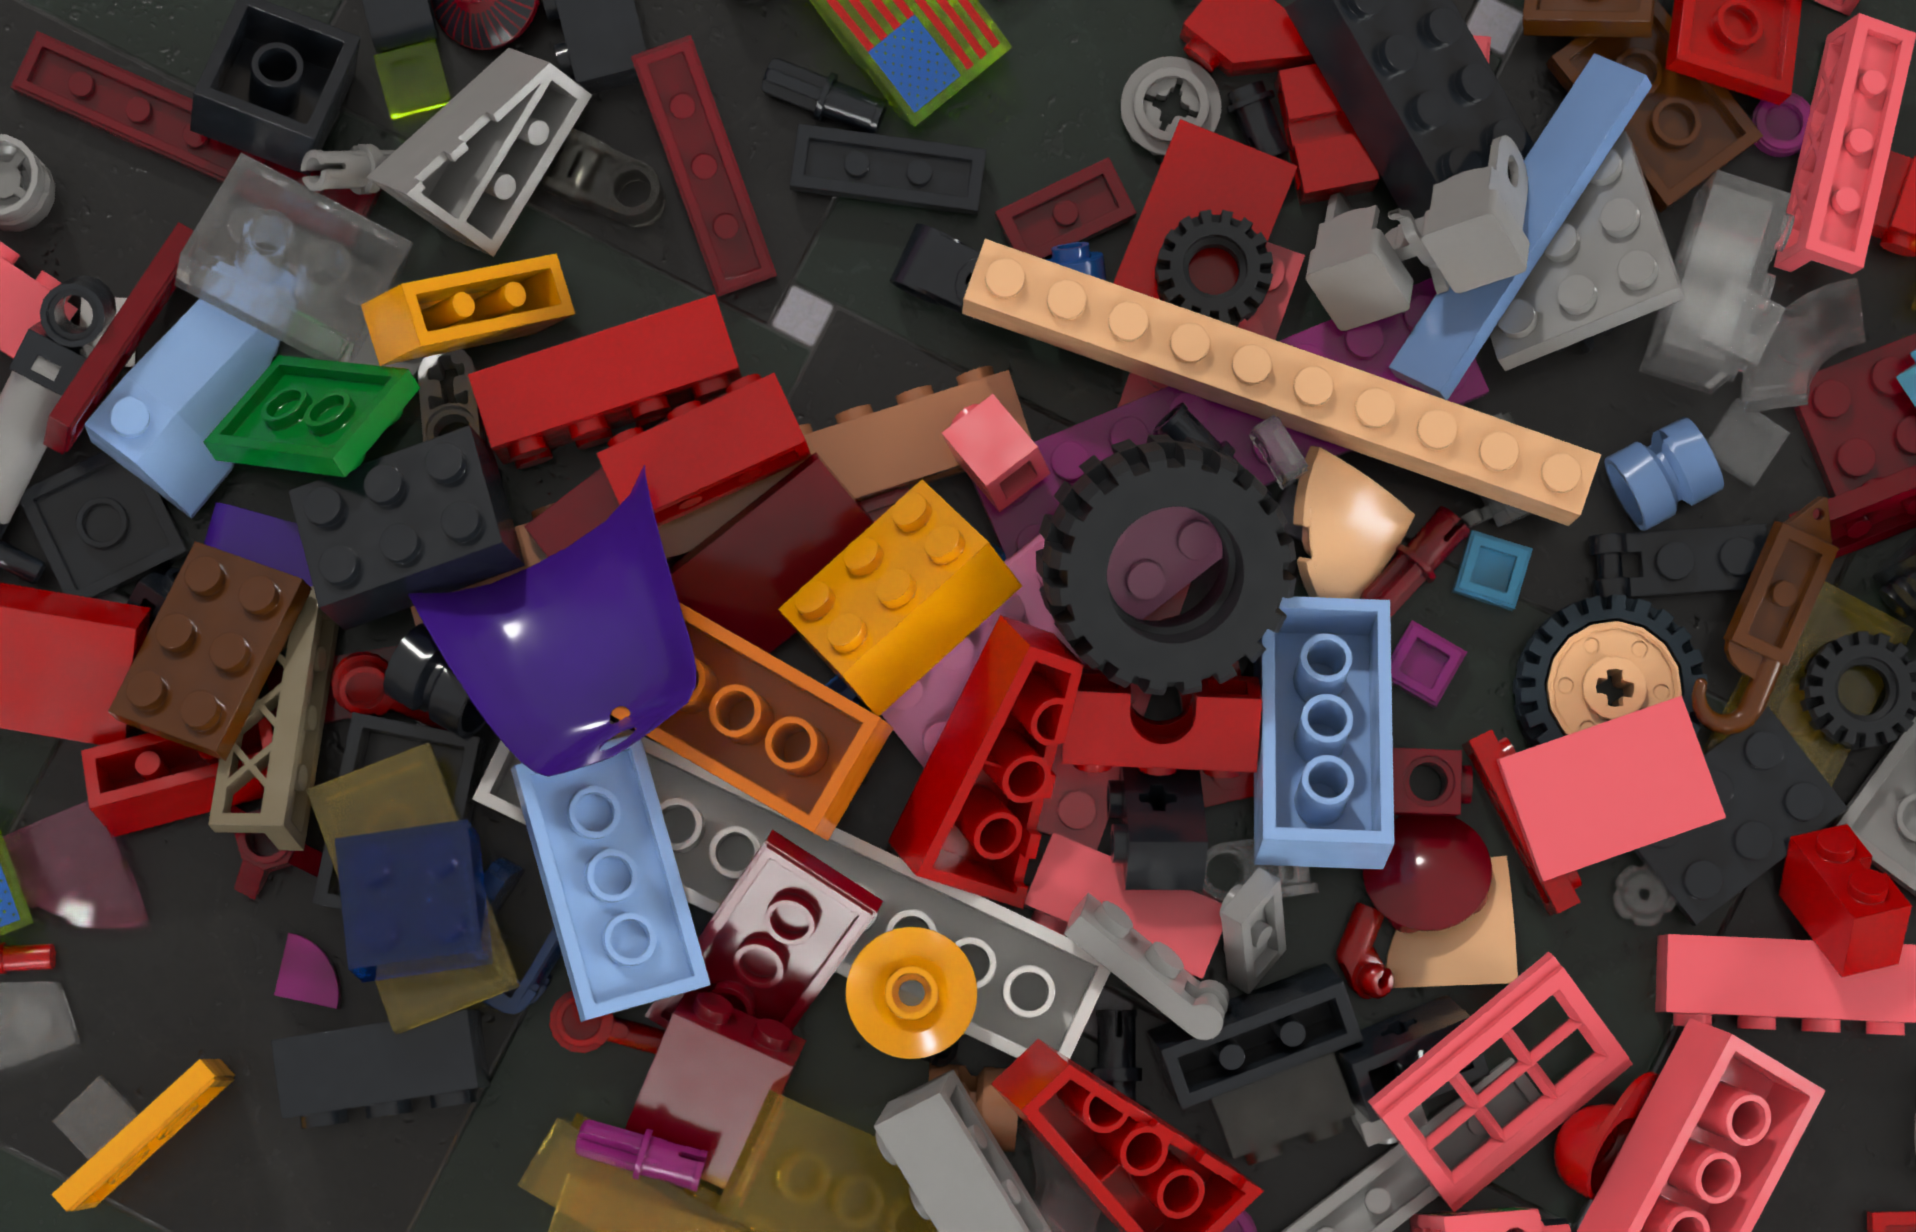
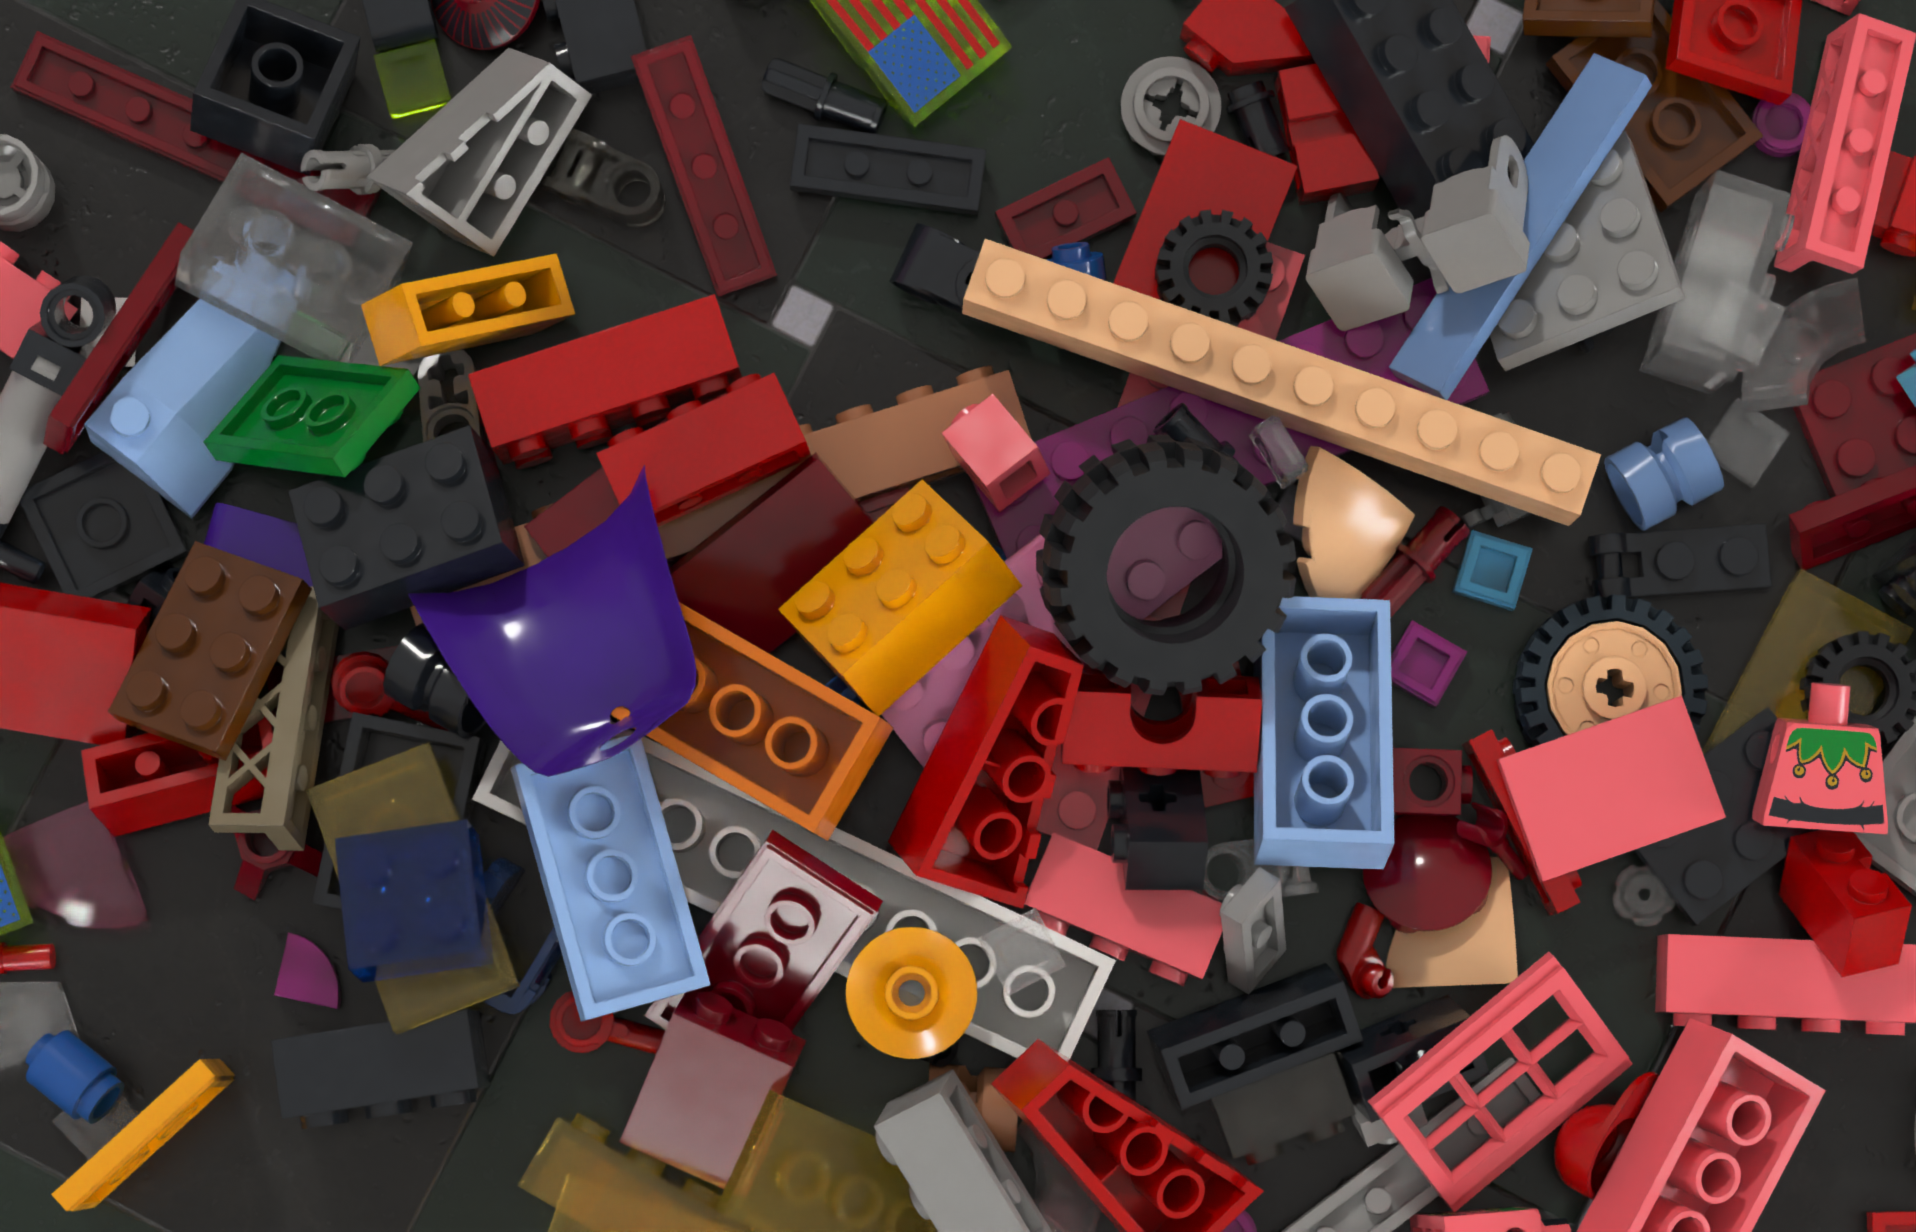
(73, 1076): none -> blue brick
(641, 1154): magenta axle -> none
(1021, 952): none -> clear tile
(1148, 968): light grey plate -> none
(1491, 832): none -> dark red hand
(1772, 613): reddish brown plate -> none
(1823, 770): none -> coral torso

